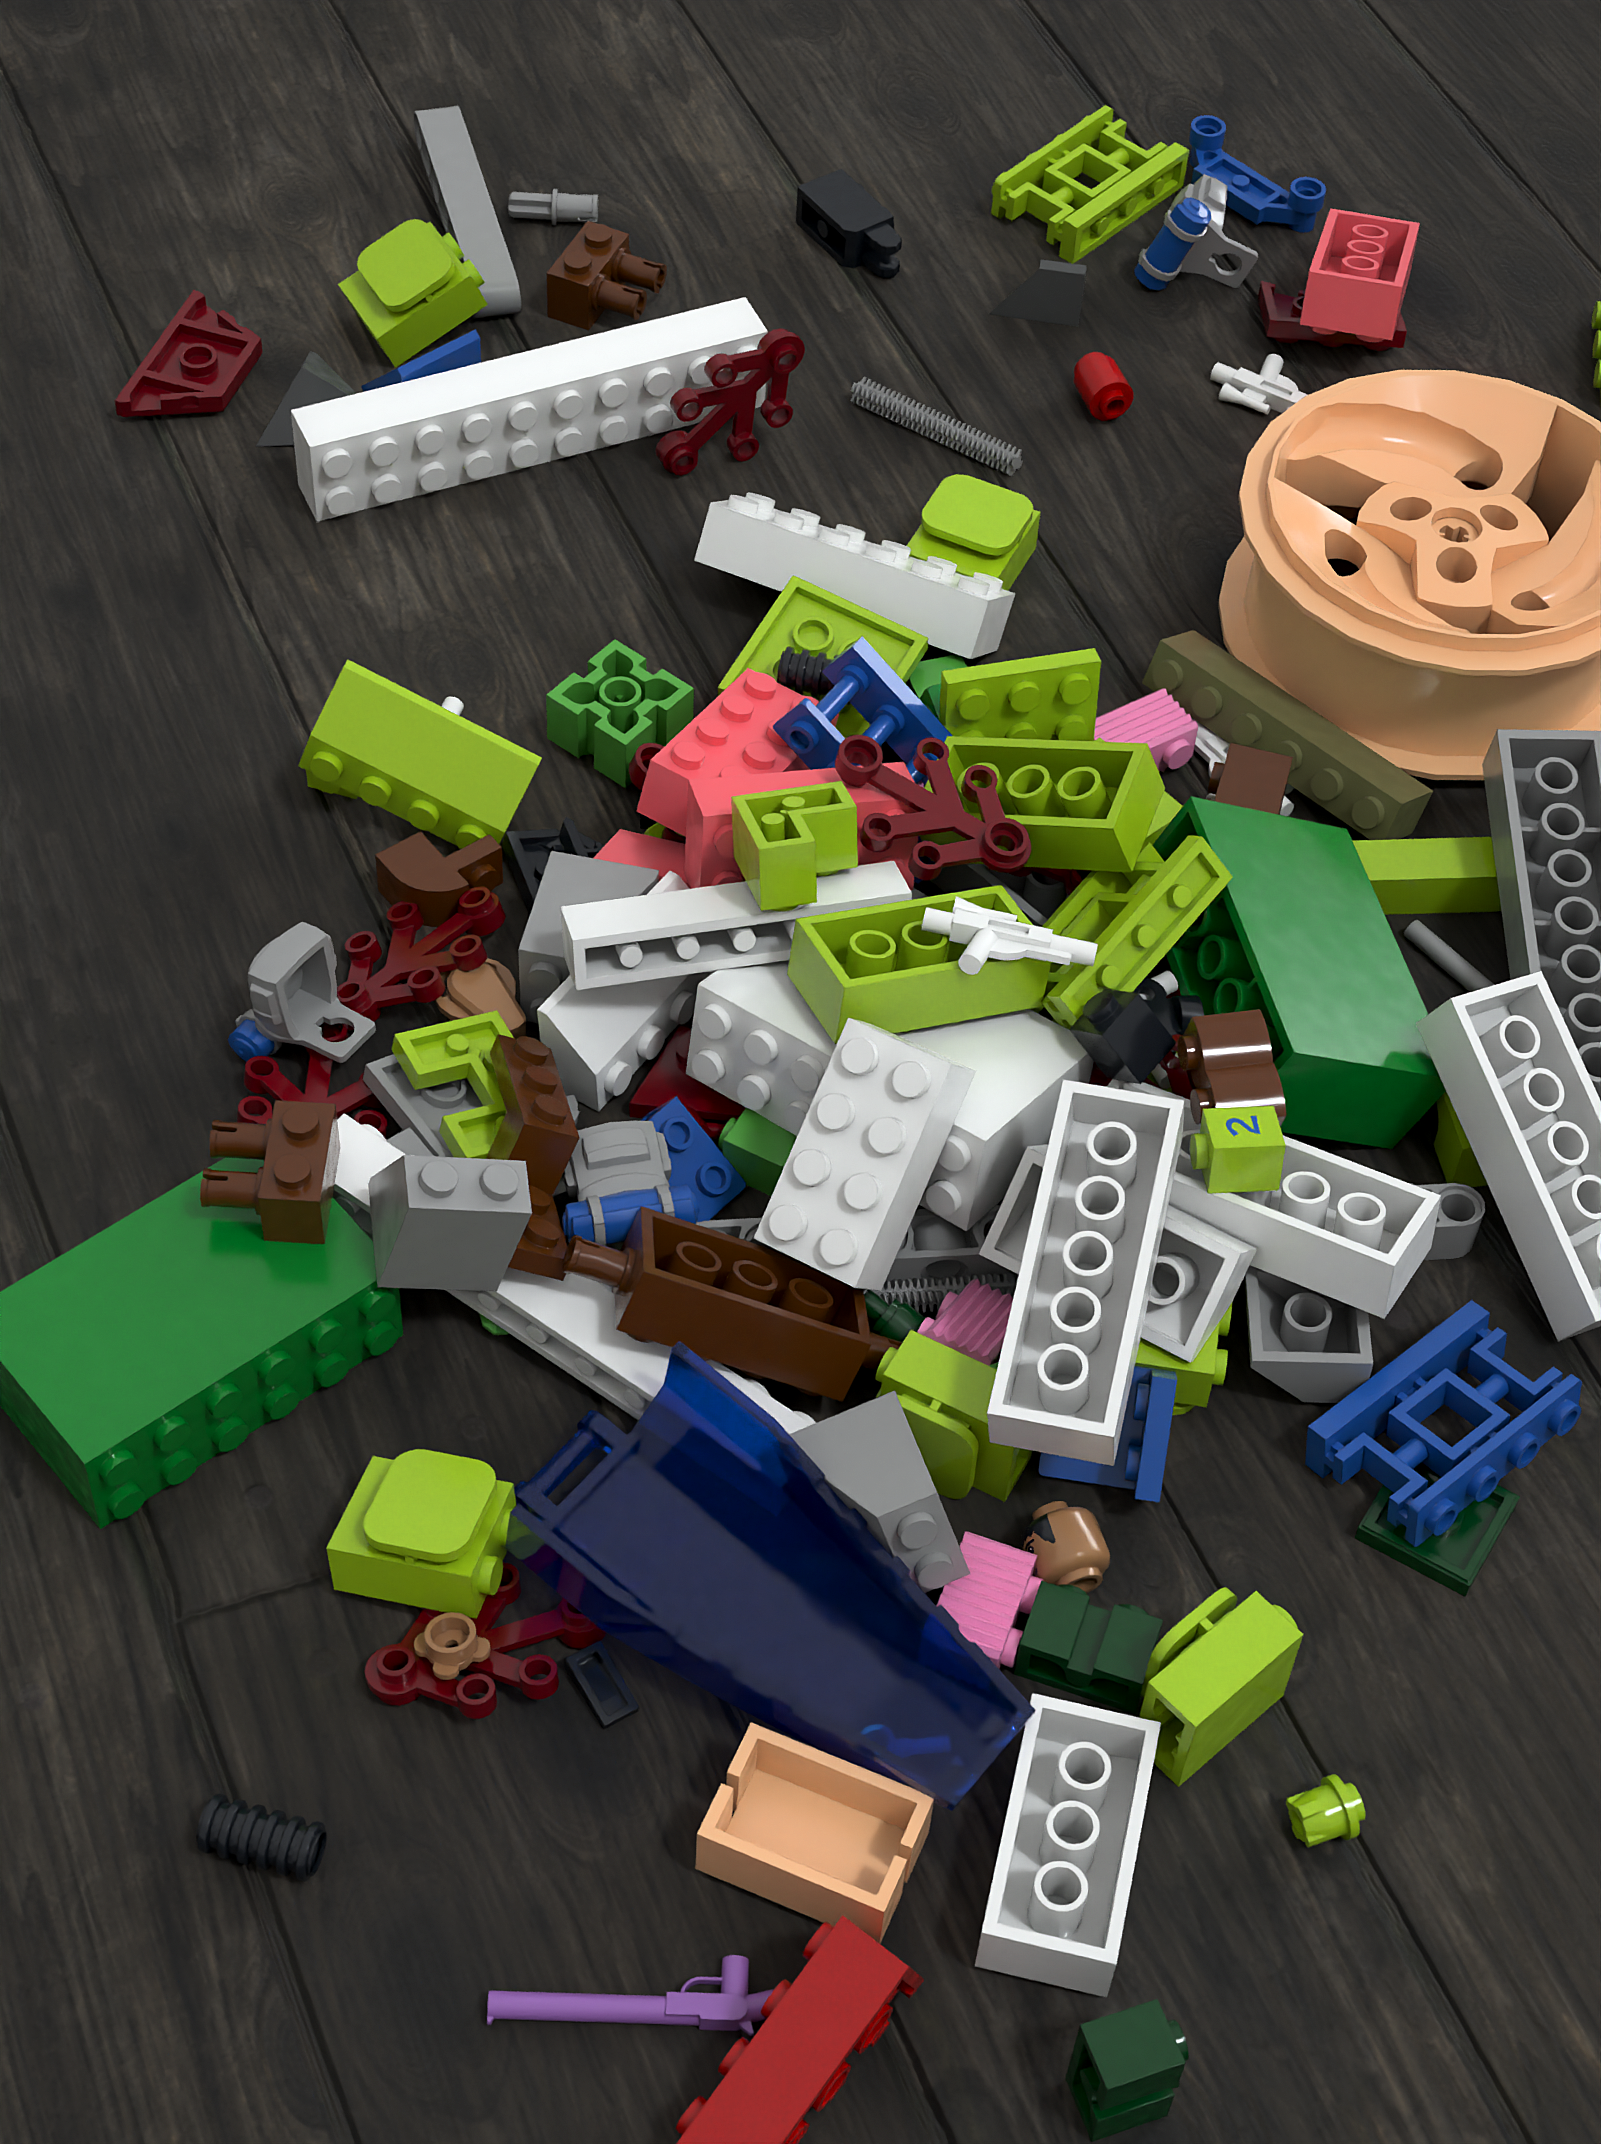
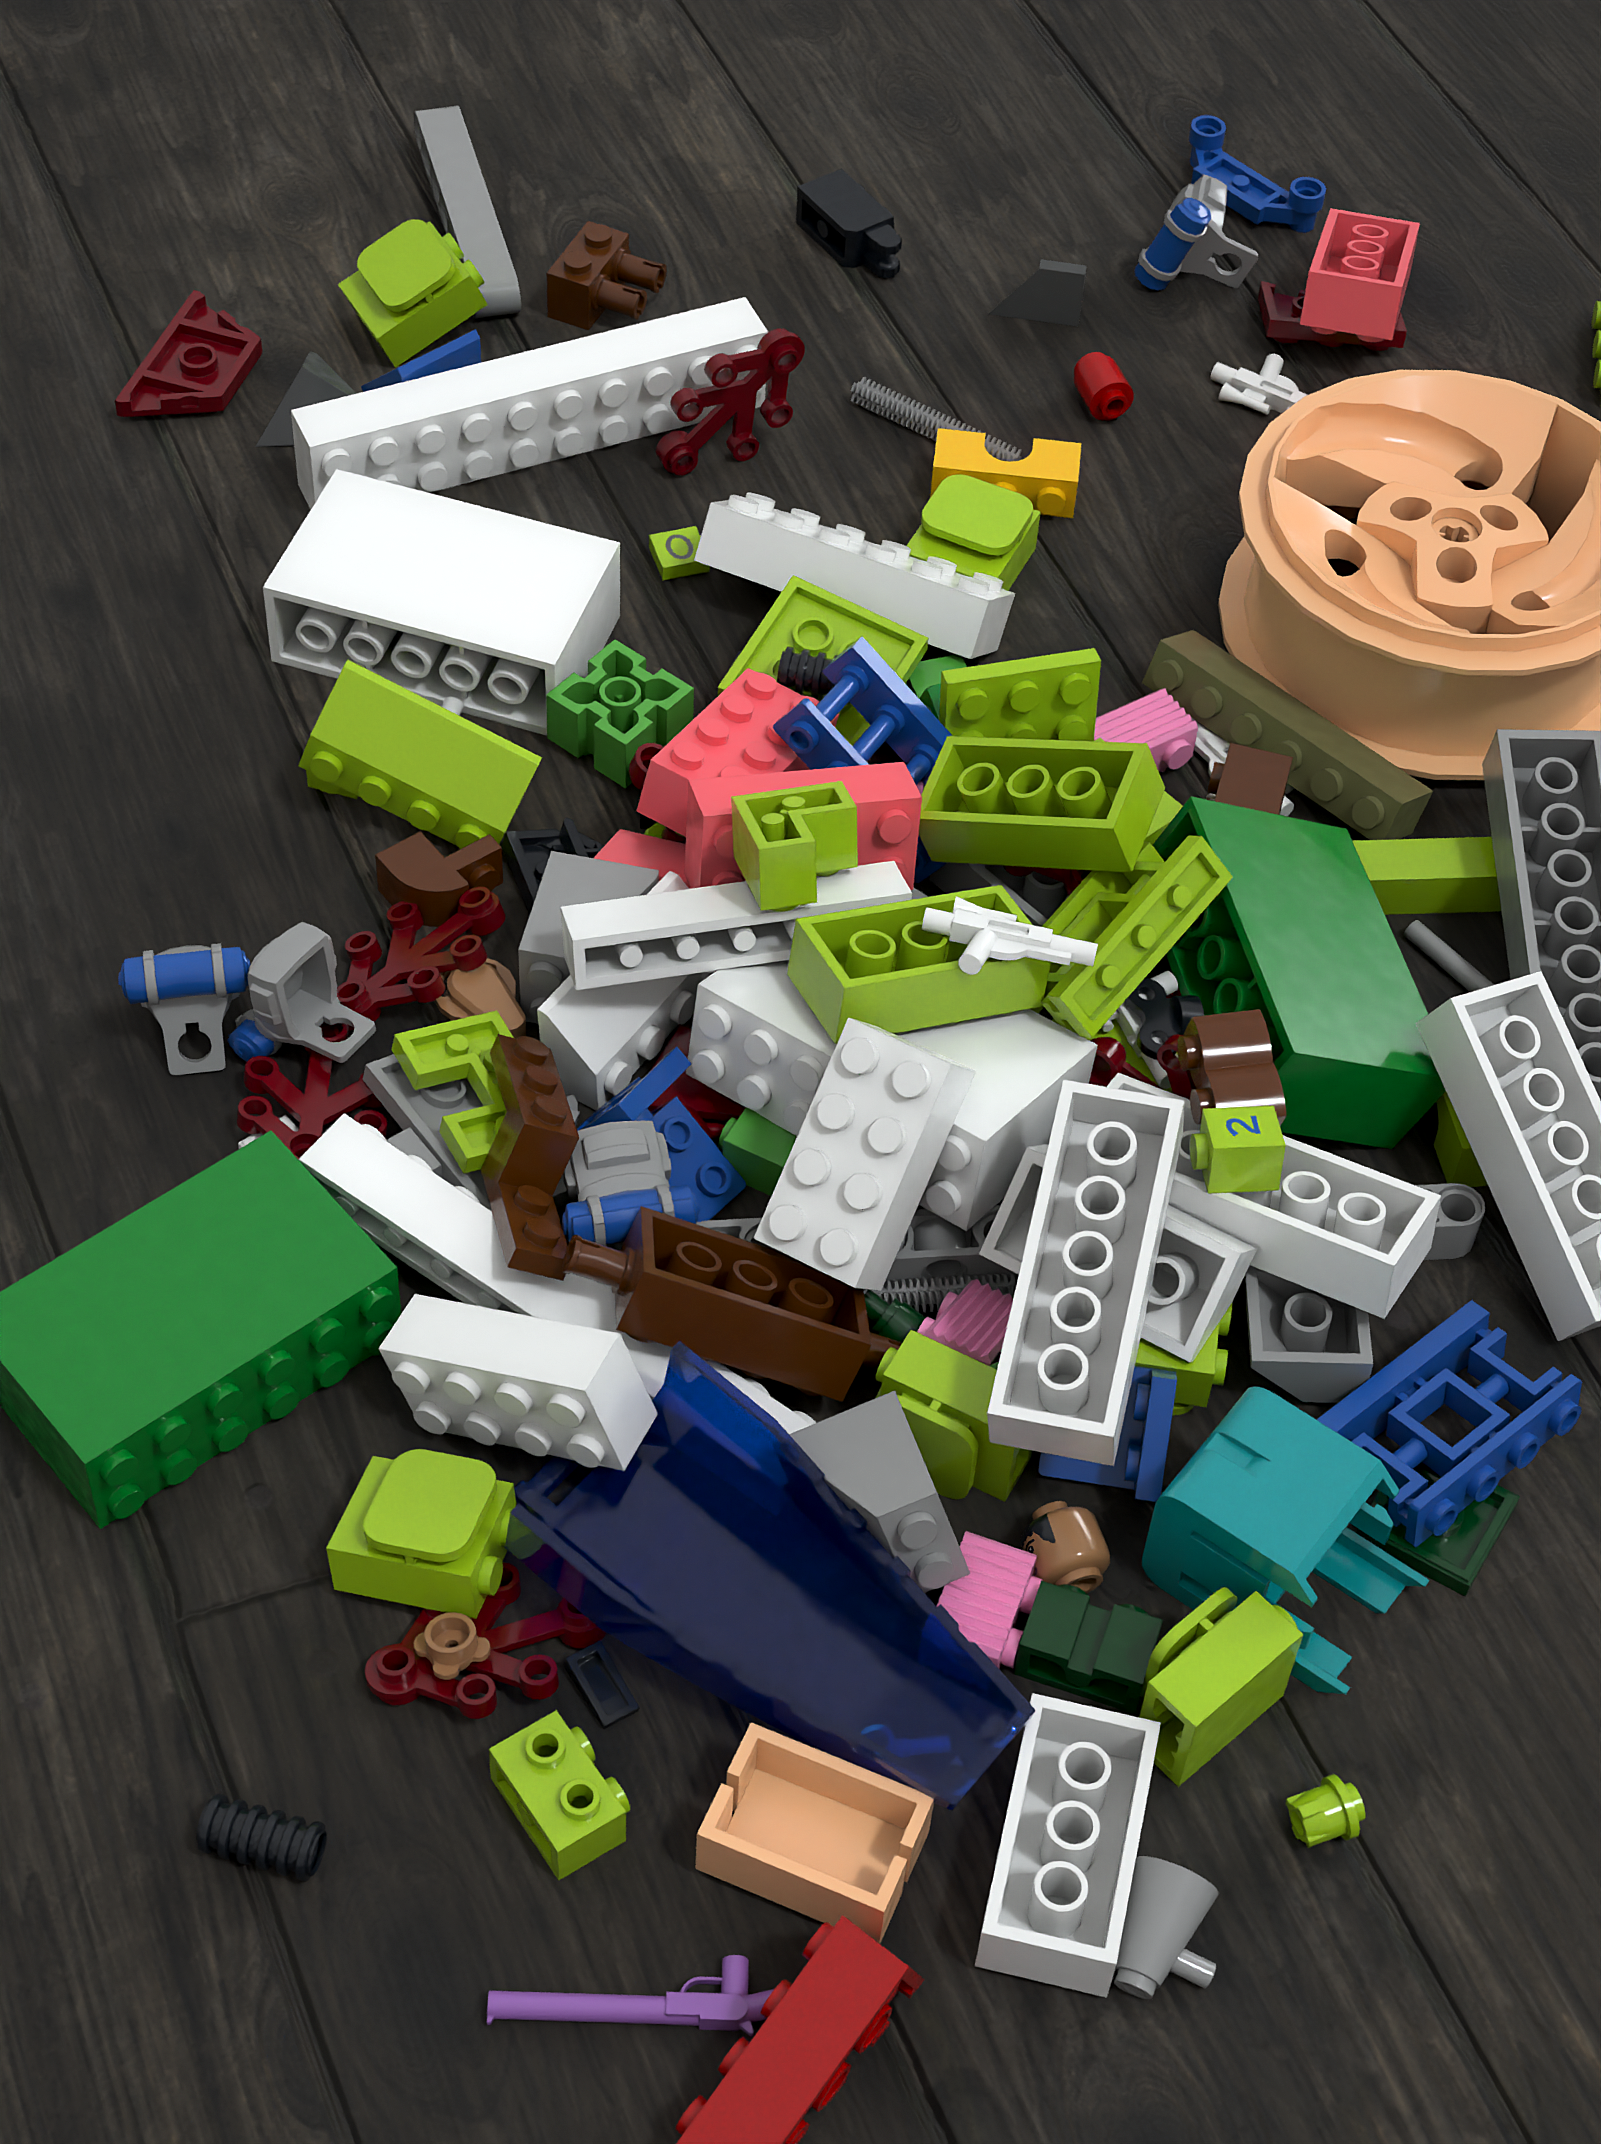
(184, 988): none -> piece
(298, 1171): reddish brown brick -> none
(442, 598): none -> white brick
(447, 1221): light grey slope -> none
(519, 1381): none -> white brick
(554, 207): light grey axle -> none
(559, 1793): none -> lime brick
(634, 1099): none -> blue wing
(675, 553): none -> lime tile
(936, 810): dark red plant -> none
(1044, 477): none -> yellow arch
(1084, 217): lime fence -> none
(1122, 1035): black brick -> none
(1126, 2069): dark green brick -> none
(1159, 1921): none -> light grey piece
(1268, 1509): none -> teal piece

